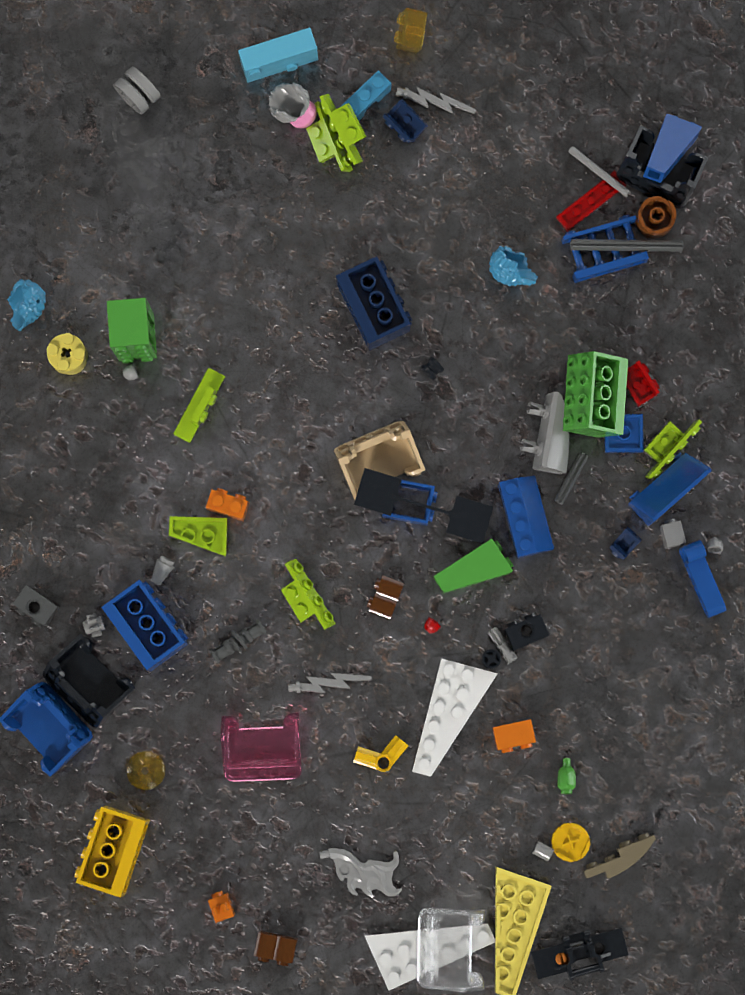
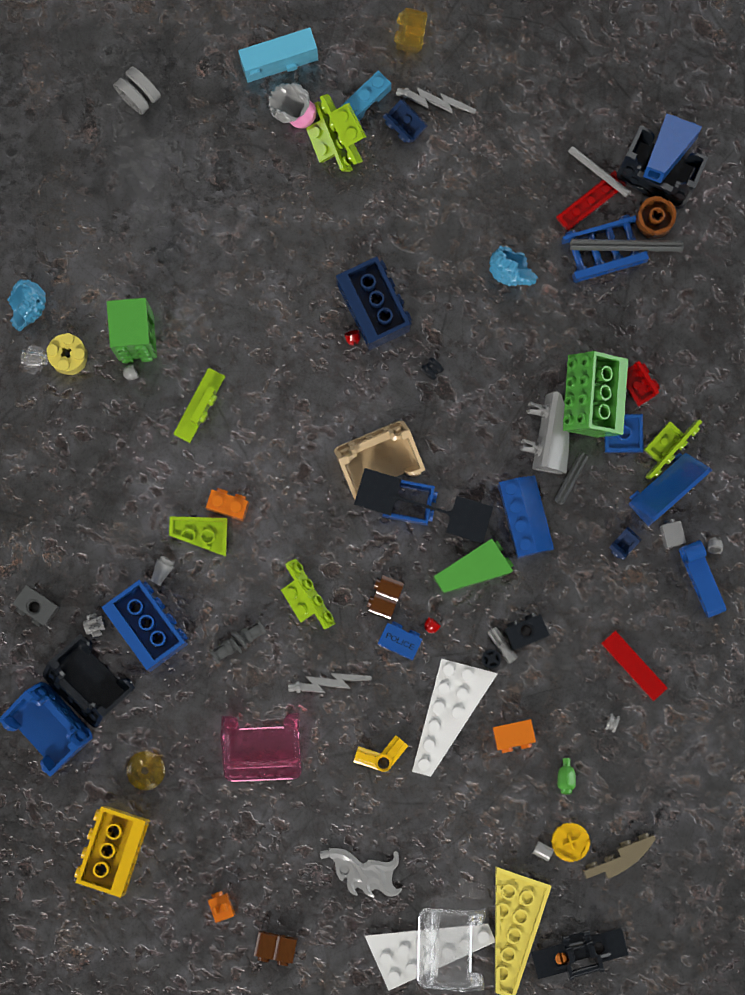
(33, 358): none -> clear head
(352, 336): none -> red hinge
(400, 641): none -> blue brick
(612, 722): none -> light grey bush
(634, 665): none -> red tile

